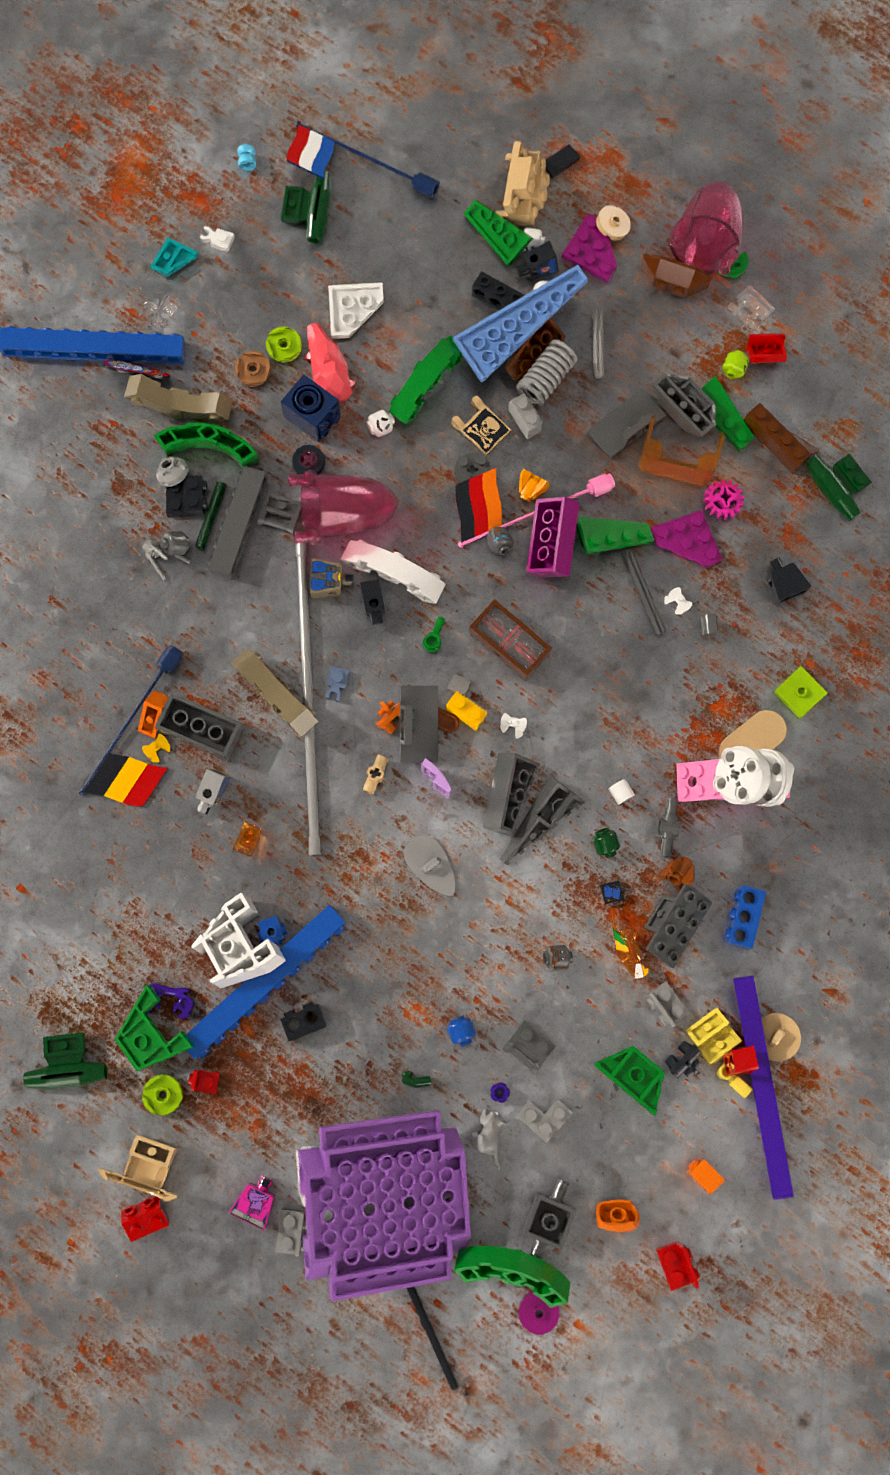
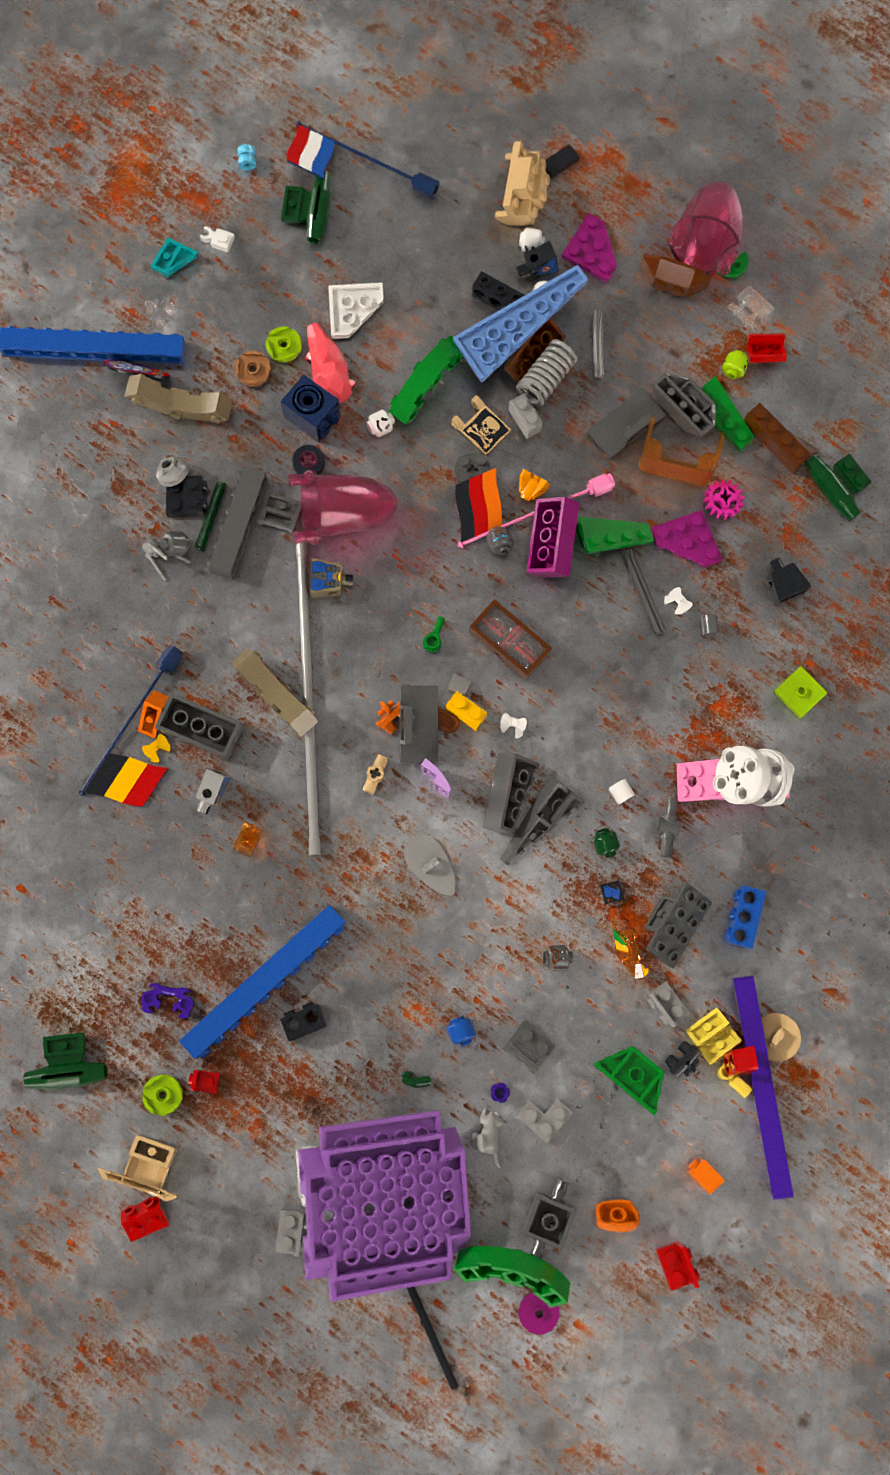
(141, 1038): green wing -> none
(206, 436): green brick -> none
(231, 948): white wedge -> none
(255, 1203): torso -> none
(272, 924): blue brick -> none
(337, 680): sand blue plate -> none
(372, 593): black torso -> none
(394, 568): white brick -> none
(499, 233): green wing -> none
(613, 222): tan plate -> none
(679, 872): dark orange brick -> none
(761, 731): tan tile -> none

